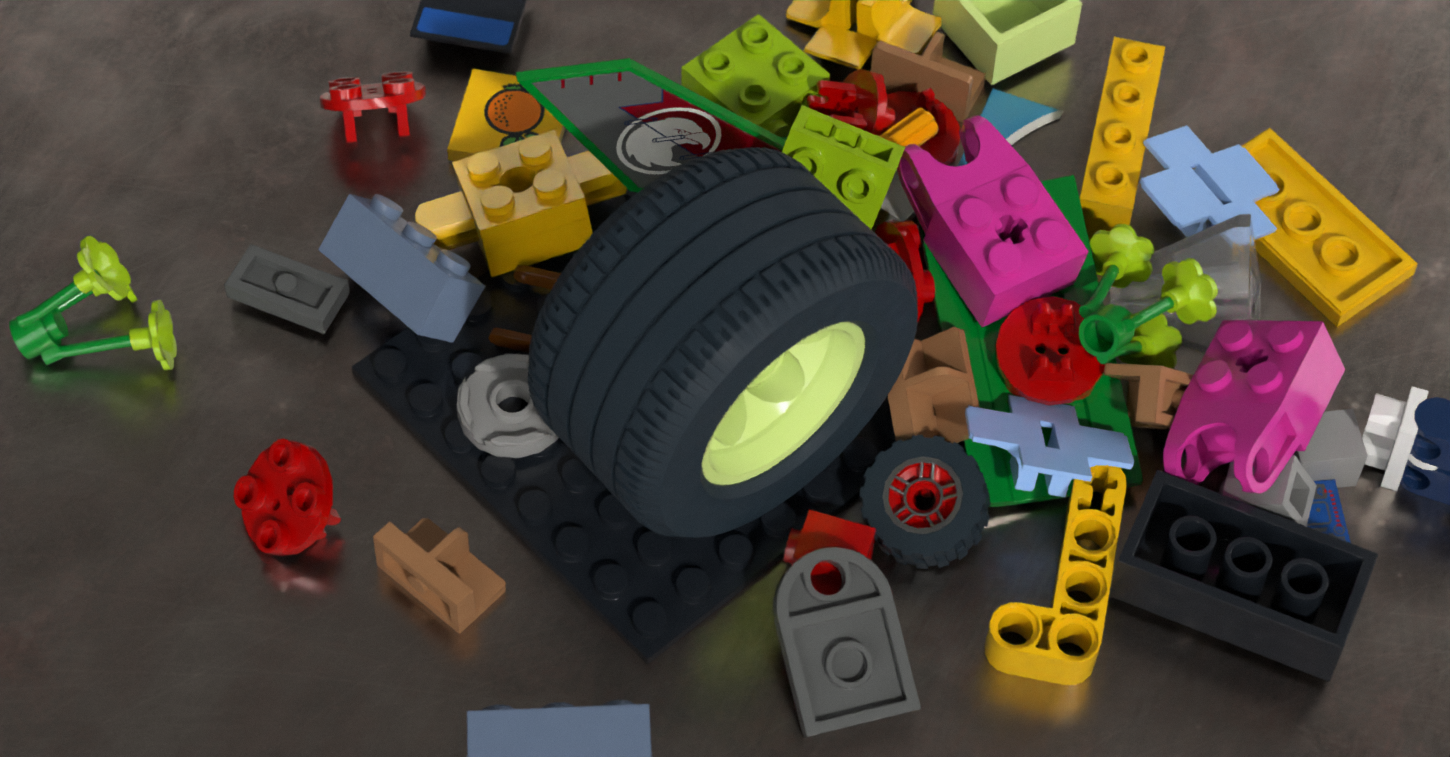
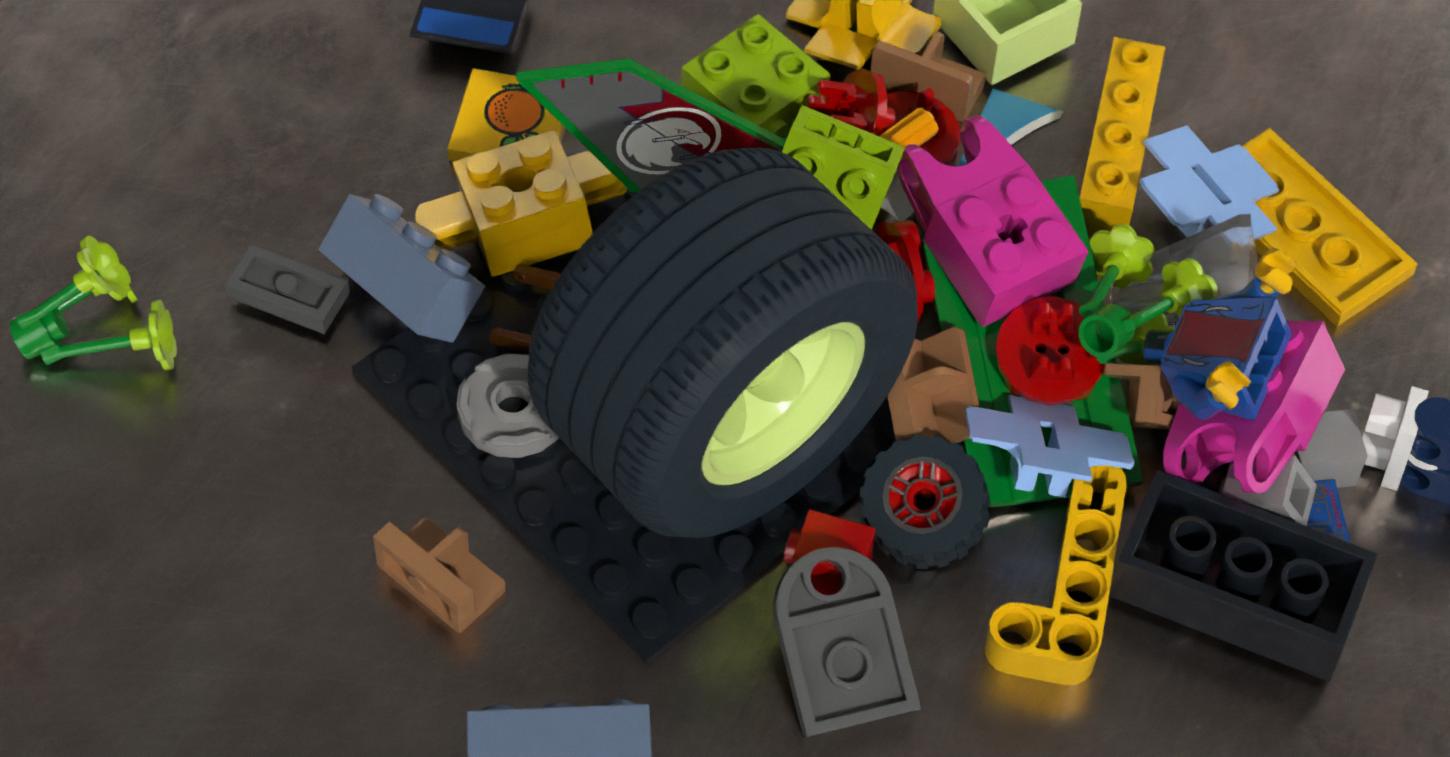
(286, 498): red plate -> none
(352, 97): red plate -> none
(1227, 345): none -> torso

